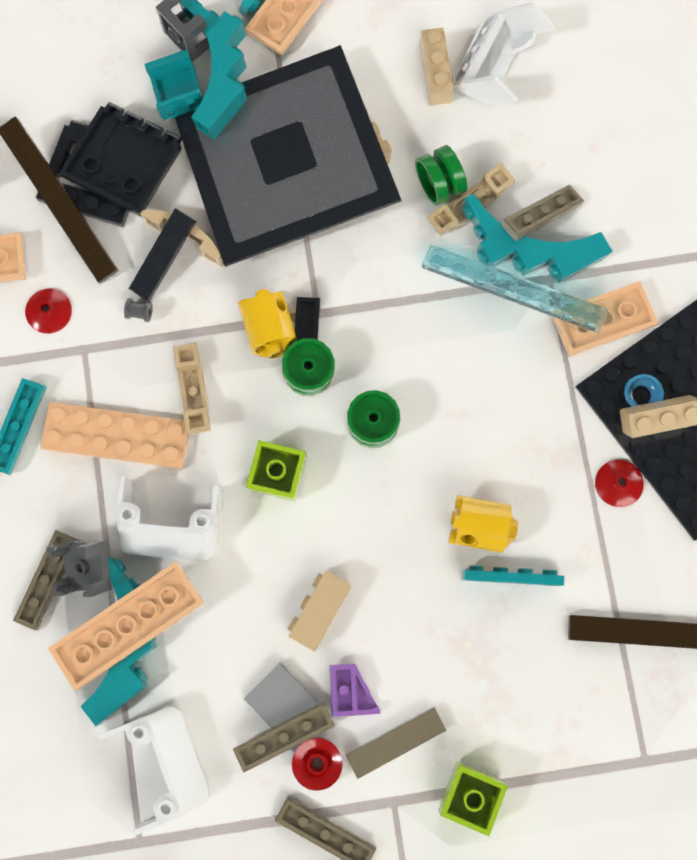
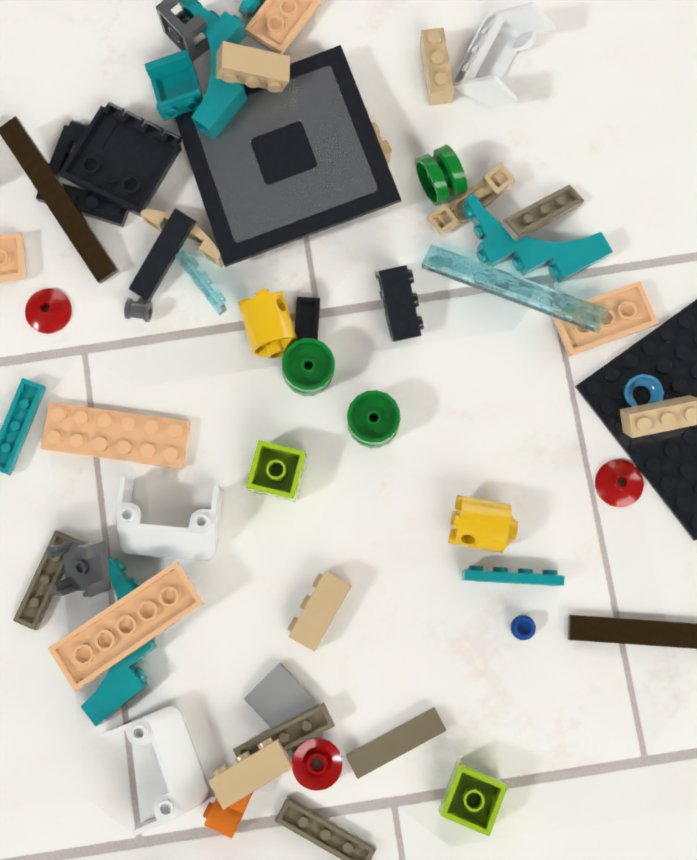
(192, 389): tan slope -> none
(202, 281): none -> clear light blue plate
(225, 820): none -> orange brick
(250, 772): none -> tan brick
(252, 67): none -> tan brick
(349, 692): medium lavender wing -> none
(400, 303): none -> black wedge
(523, 627): none -> blue plate

